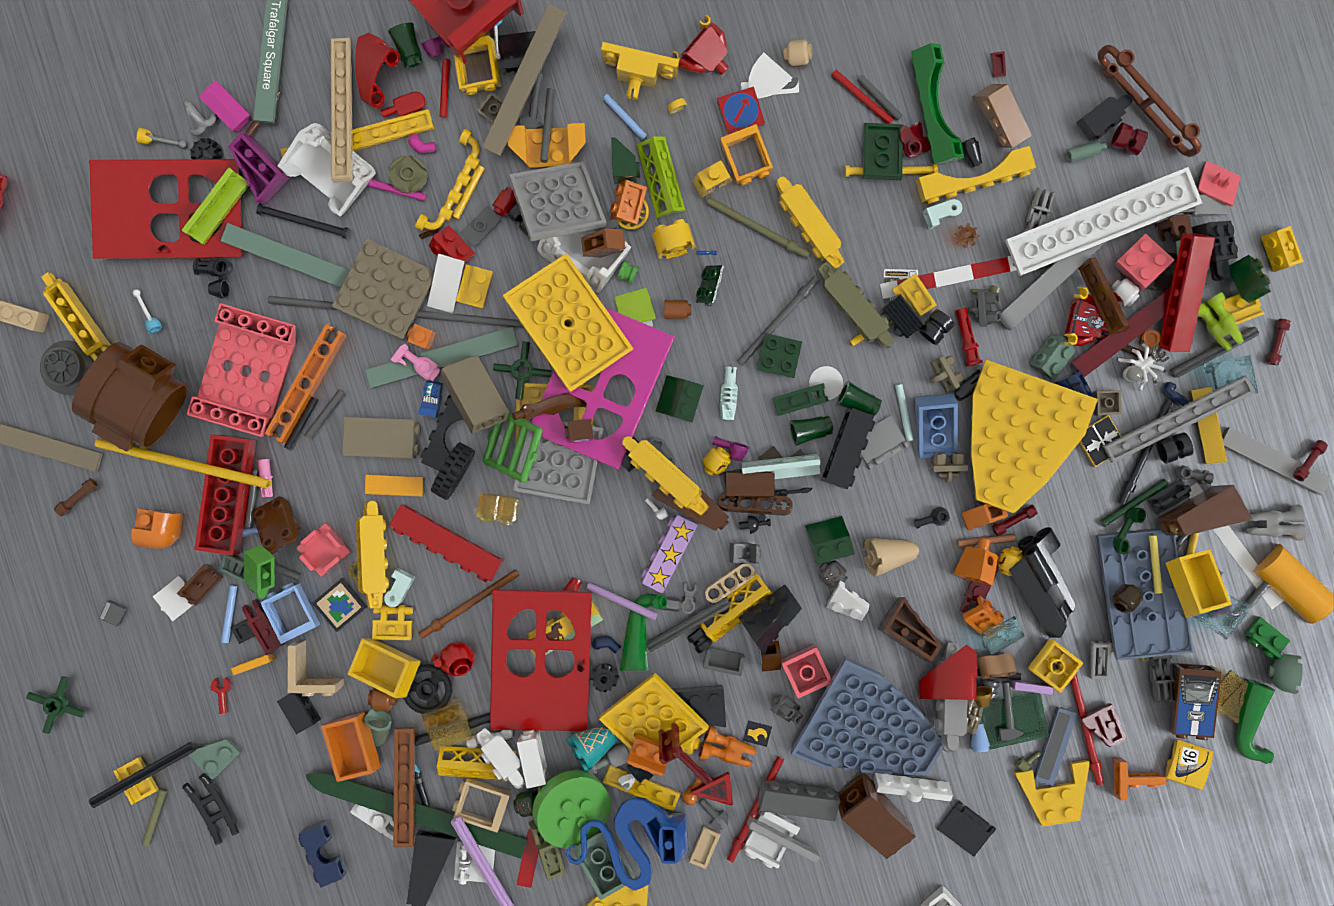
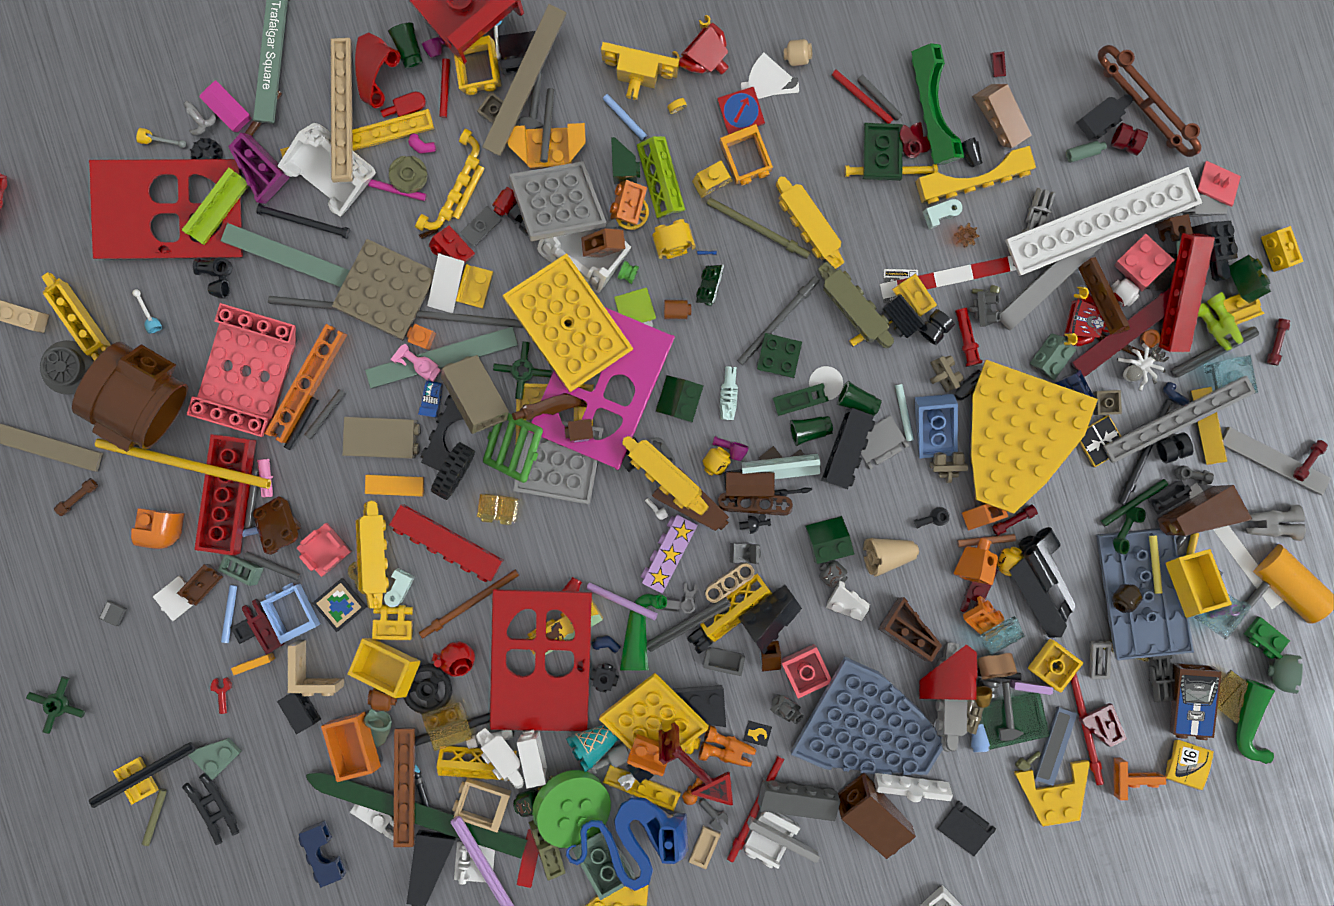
(259, 571): bright green hinge -> none

